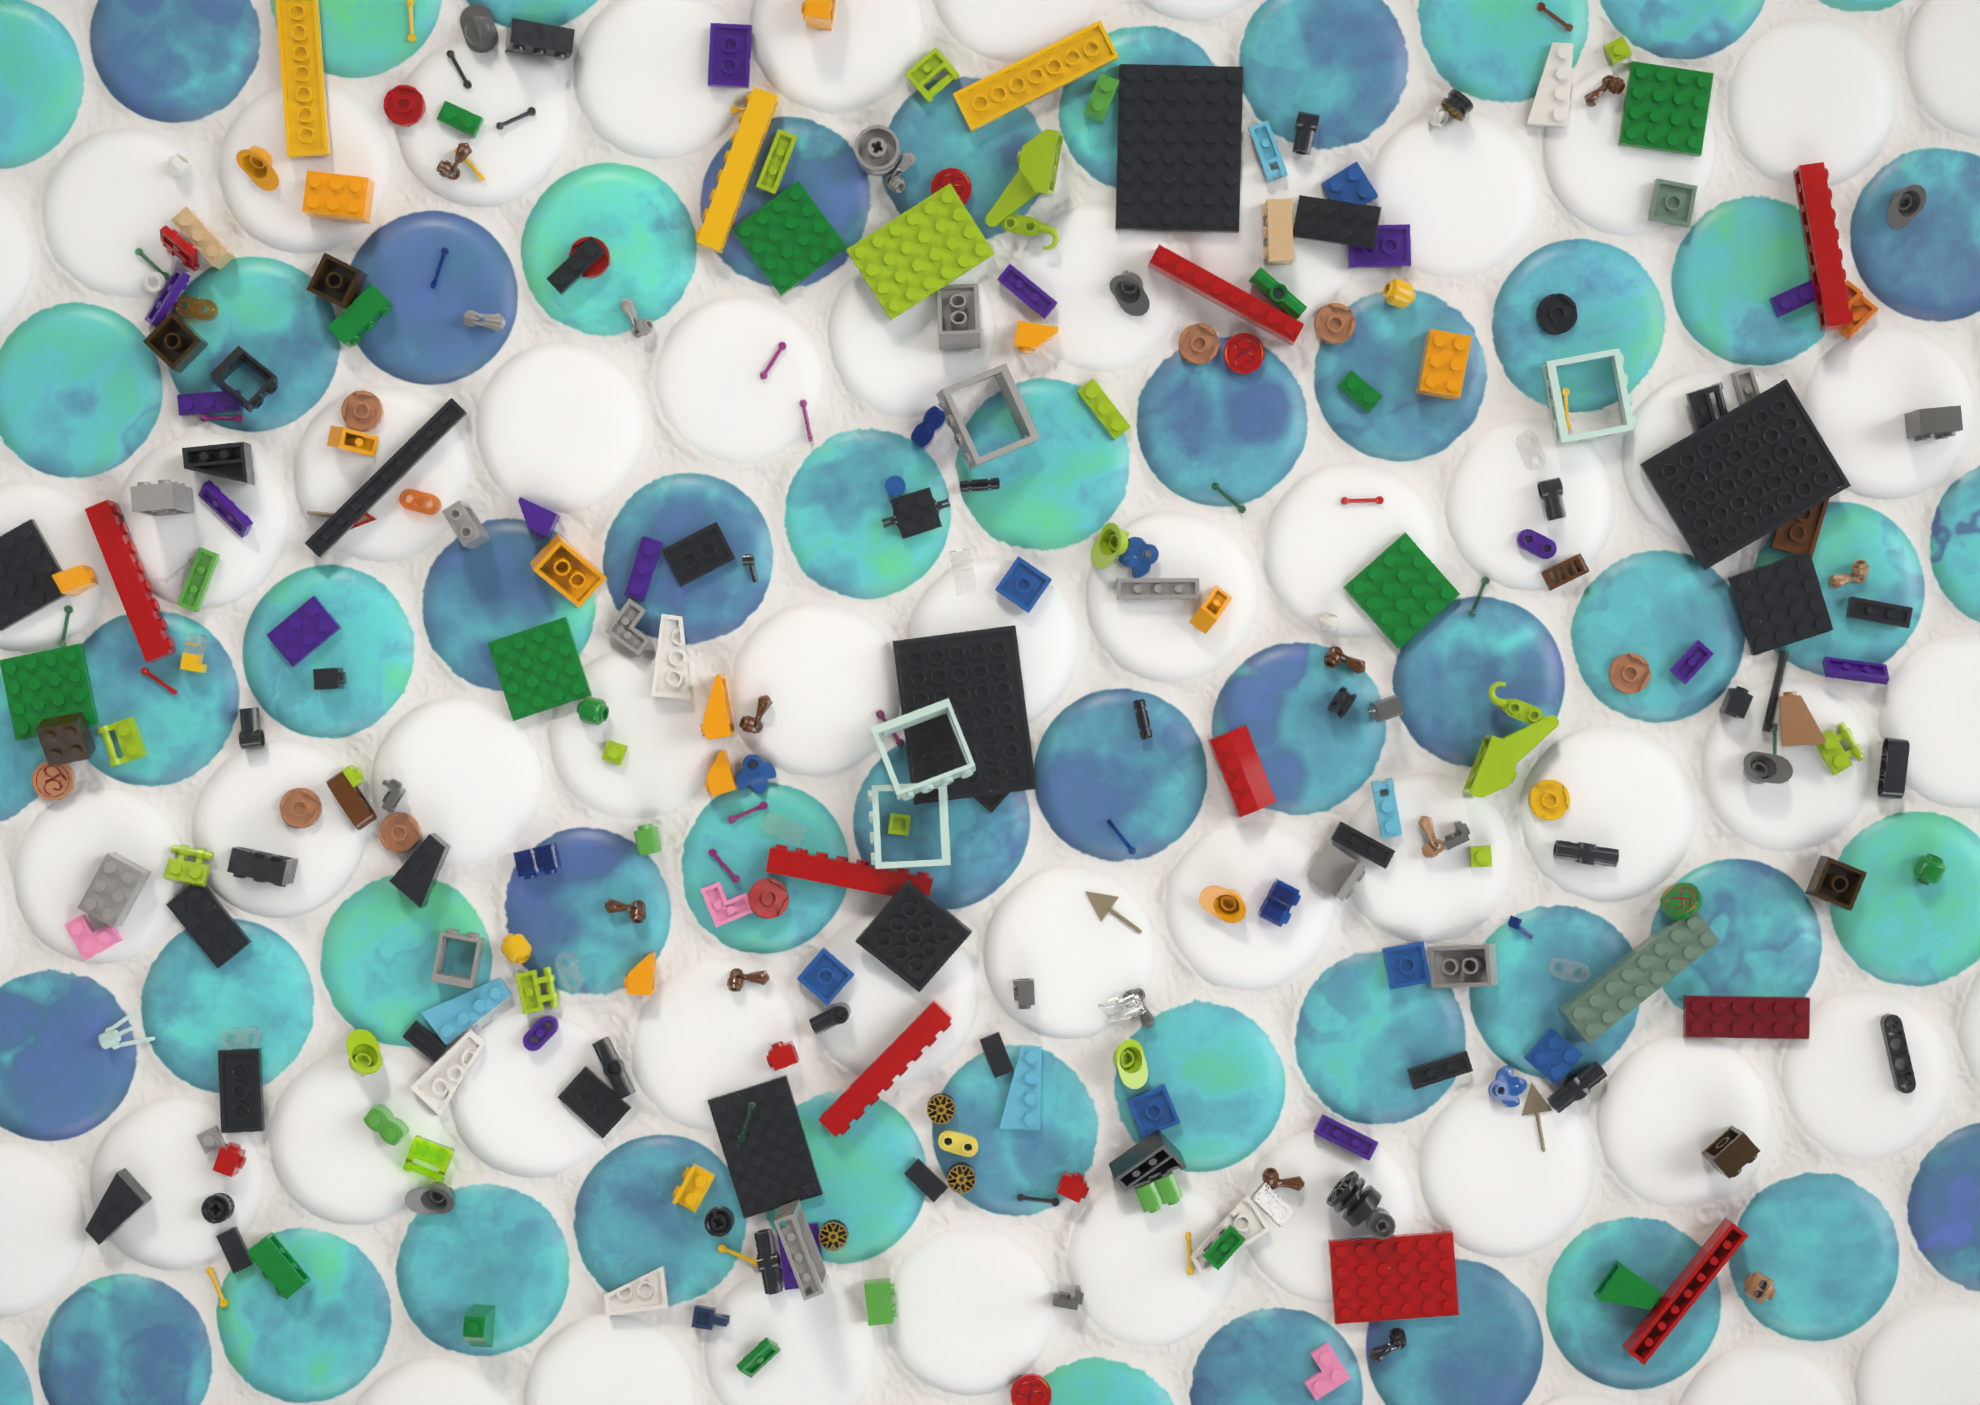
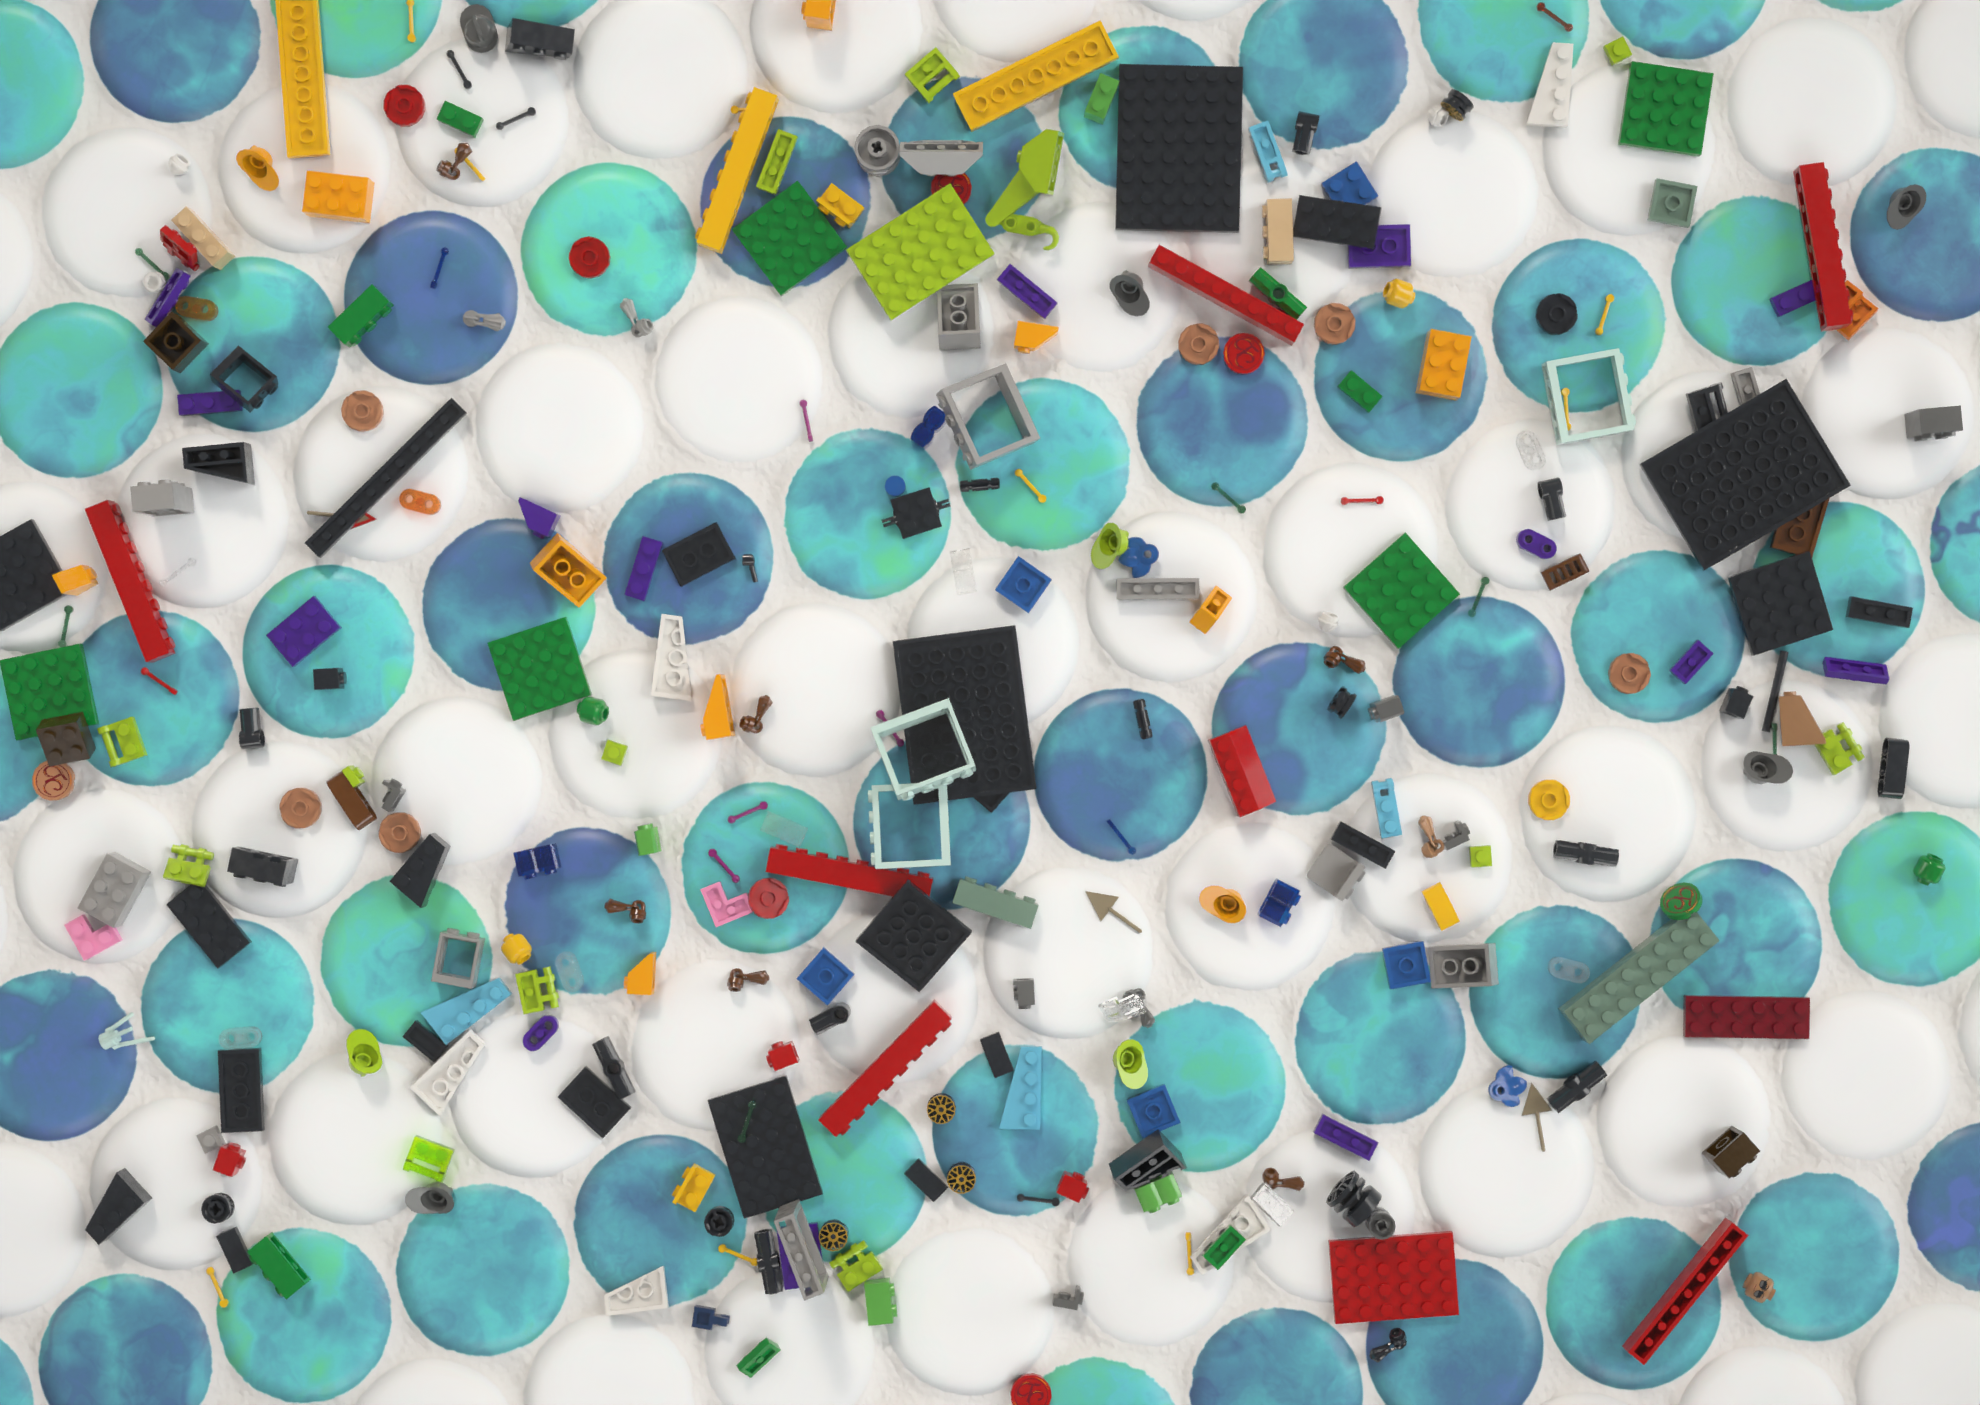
(193, 653): leg -> none
(198, 579): bright green plate -> none
(225, 508): dark purple plate -> none
(238, 418): magenta hinge -> none
(336, 281): dark brown brick -> none
(352, 441): light orange slope -> none
(389, 1127): bright green brick -> none
(470, 530): light grey window -> none
(479, 1325): green slope -> none
(576, 265): black plate -> none
(624, 628): light grey plate -> none
(720, 777): light orange slope -> none
(730, 55): dark purple plate -> none
(755, 777): blue plate -> none
(782, 346): magenta hinge -> none
(840, 206): none -> yellow bracket
(860, 1270): none -> lime plate
(896, 182): light grey piece -> none
(899, 824): lime plate -> none
(941, 156): none -> light grey wedge
(958, 1141): light yellow plate -> none
(996, 903): none -> sand green brick
(1019, 473): none -> yellow hinge
(1103, 409): lime plate -> none
(1331, 1373): bright pink plate -> none
(1439, 1069): black plate -> none
(1440, 906): none -> yellow slope
(1498, 756): lime slope -> none
(1515, 922): clear blue hand -> none
(1553, 1056): blue plate -> none
(1609, 298): none -> yellow hinge
(1615, 86): reddish brown piece -> none
(1627, 1288): green slope -> none
(1836, 883): dark brown brick -> none
(1859, 568): medium nougat piece -> none
(1901, 1052): black beam -> none

